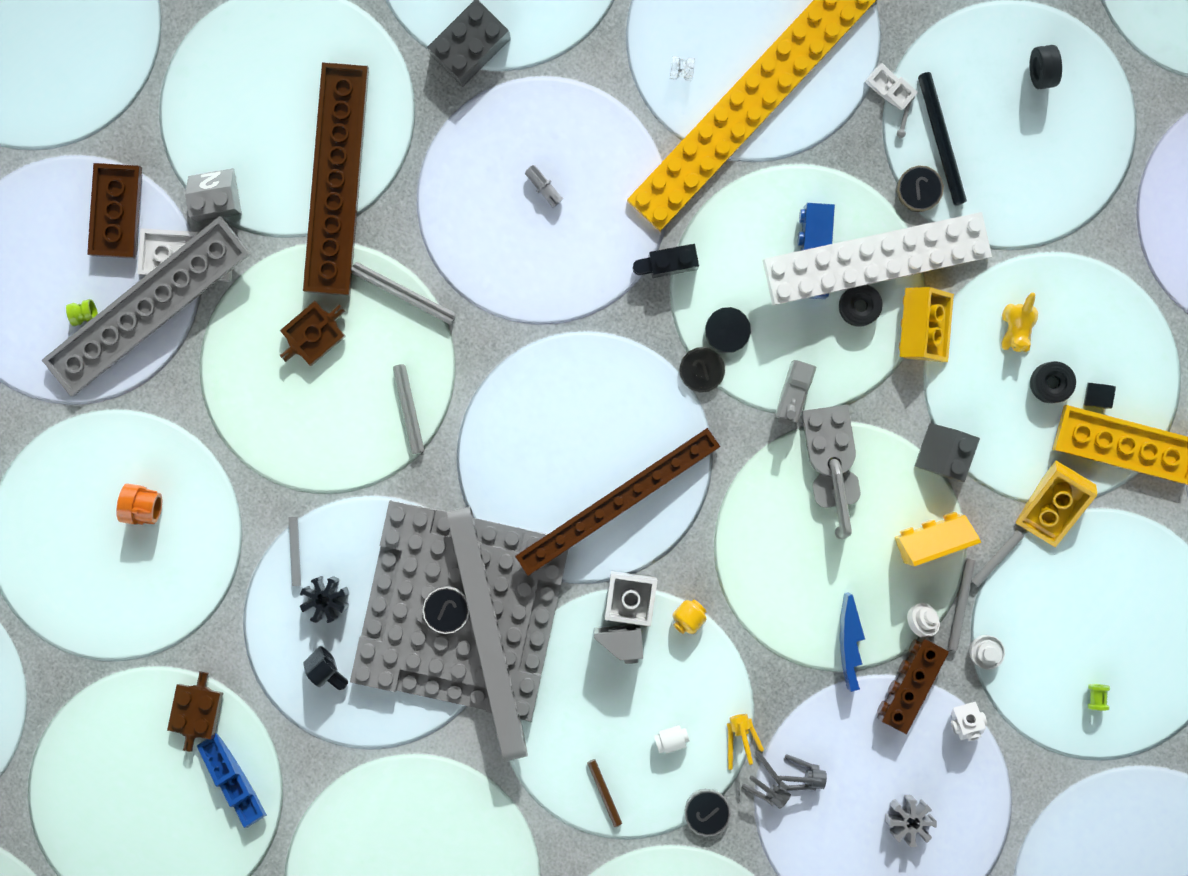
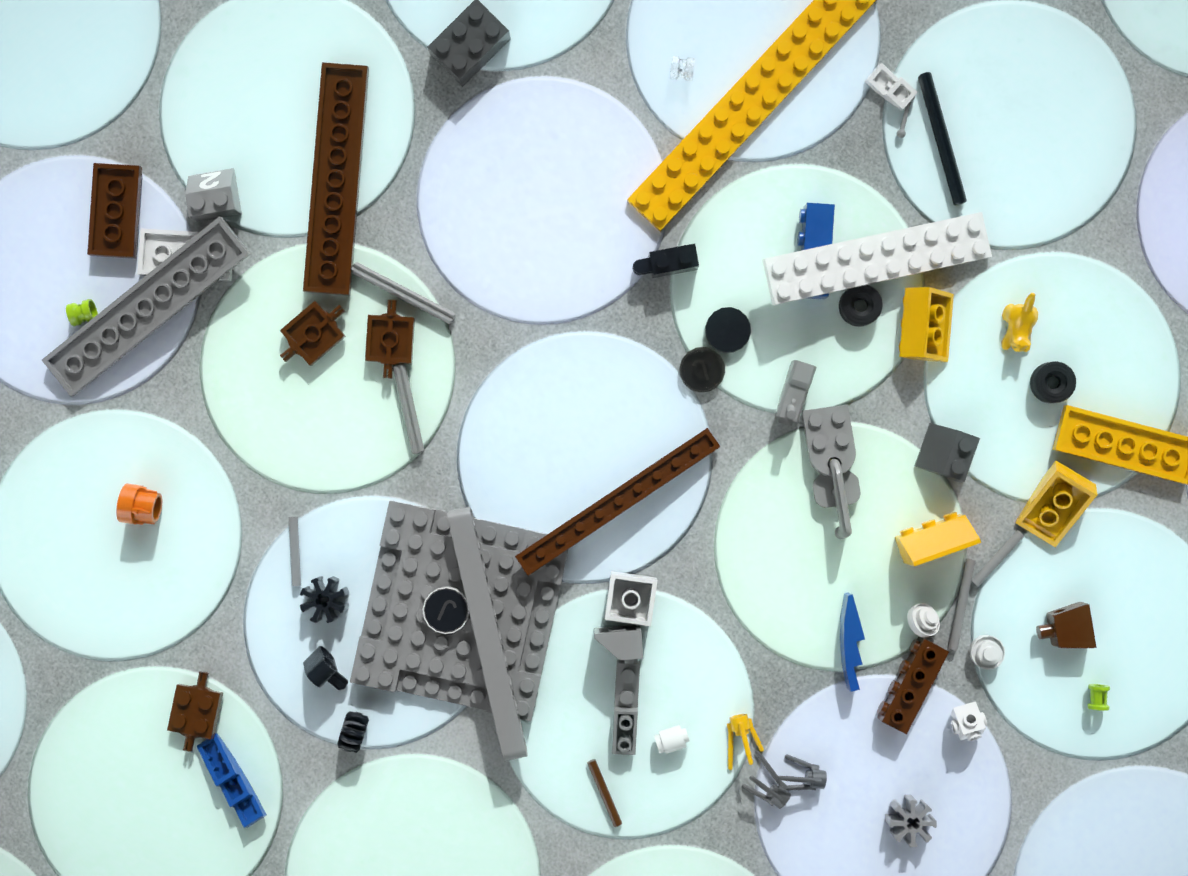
(352, 731): none -> black gear
(390, 339): none -> reddish brown plate
(543, 185): light grey axle -> none
(626, 708): none -> light grey slope
(689, 617): yellow head -> none
(707, 812): black tile -> none
(919, 188): black tile -> none
(1045, 66): black tyre -> none
(1069, 627): none -> reddish brown torso
(1099, 395): black slope -> none

